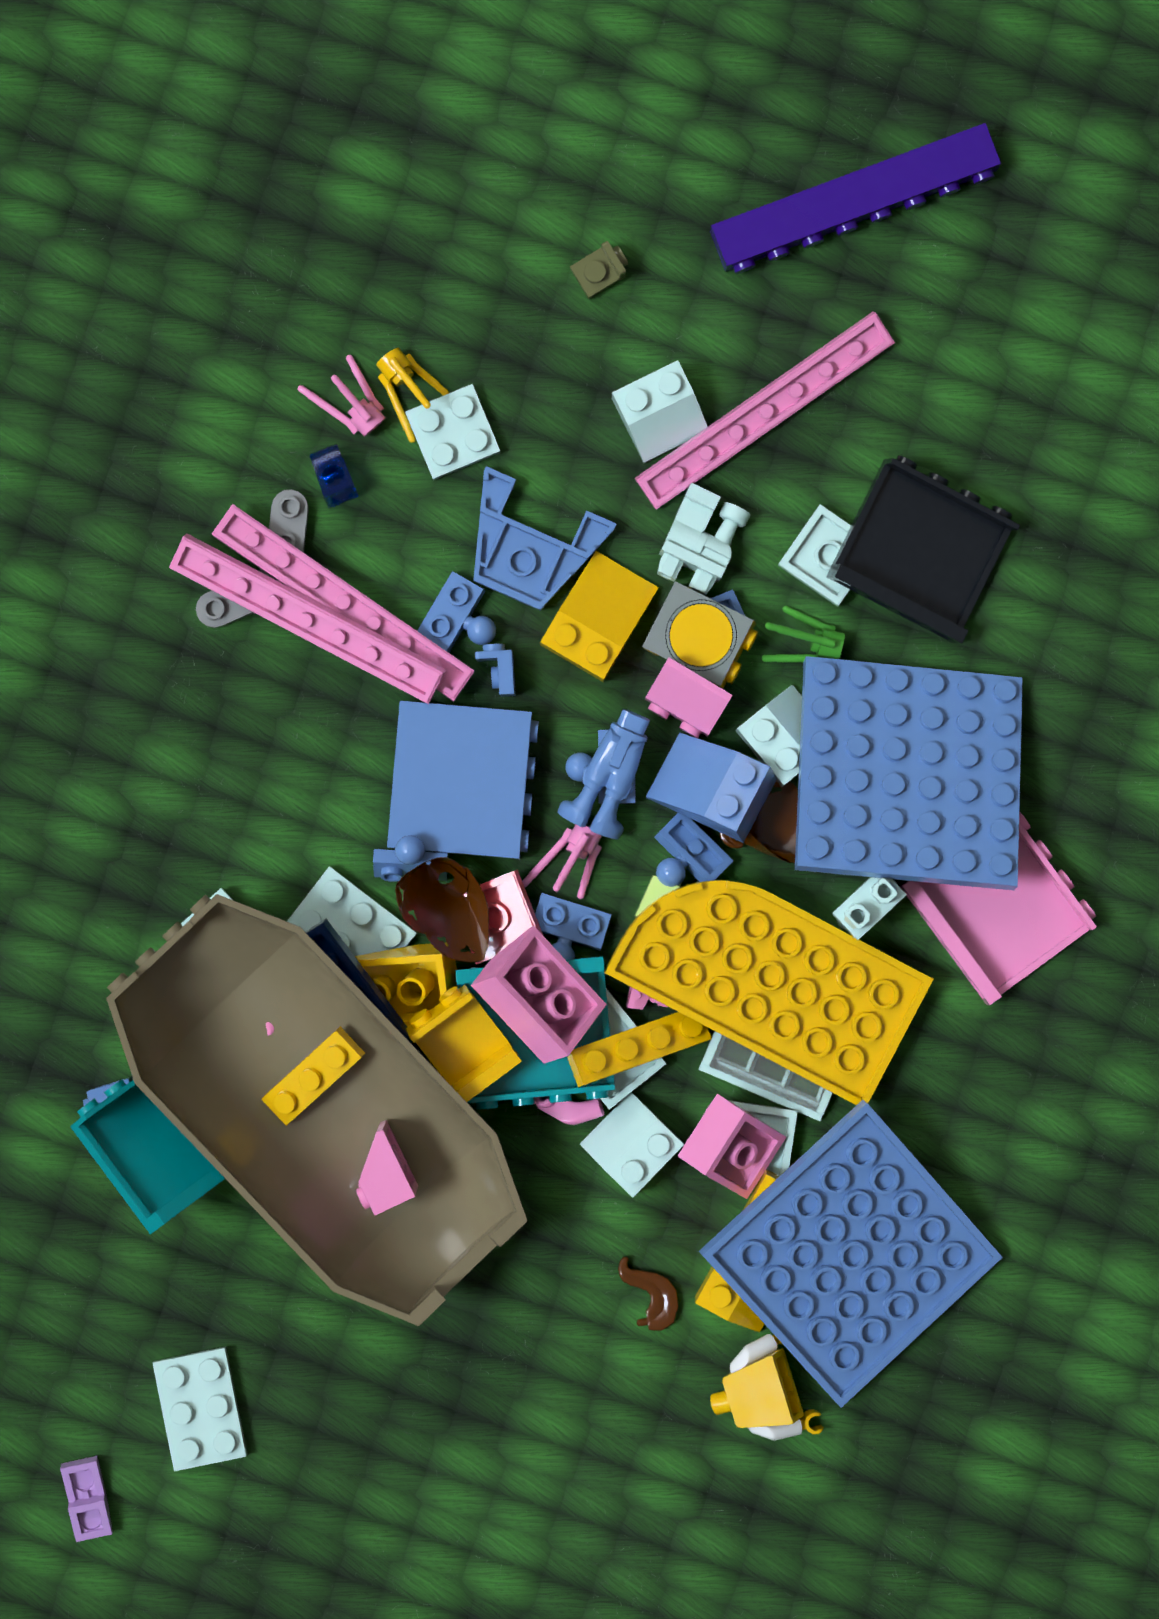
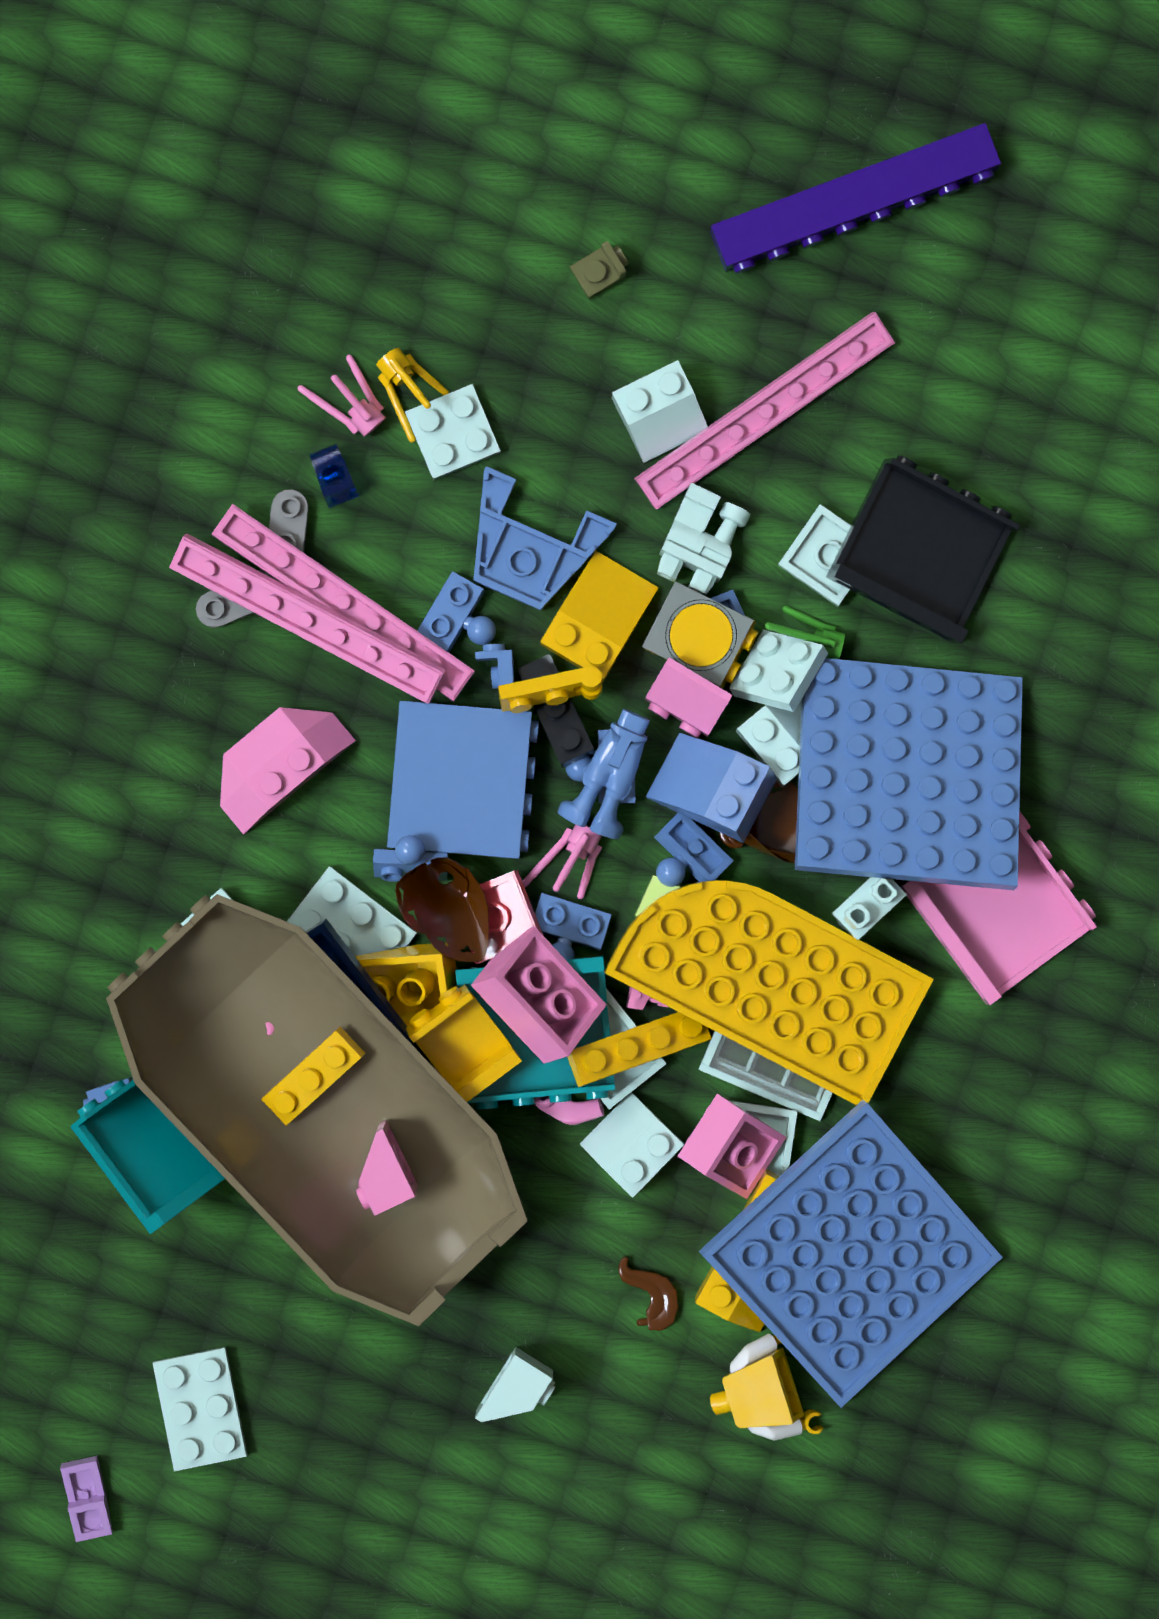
(278, 761): none -> bright pink wedge
(517, 1388): none -> light aqua slope
(551, 689): none -> yellow plate
(559, 721): none -> black plate
(778, 670): none -> light aqua plate

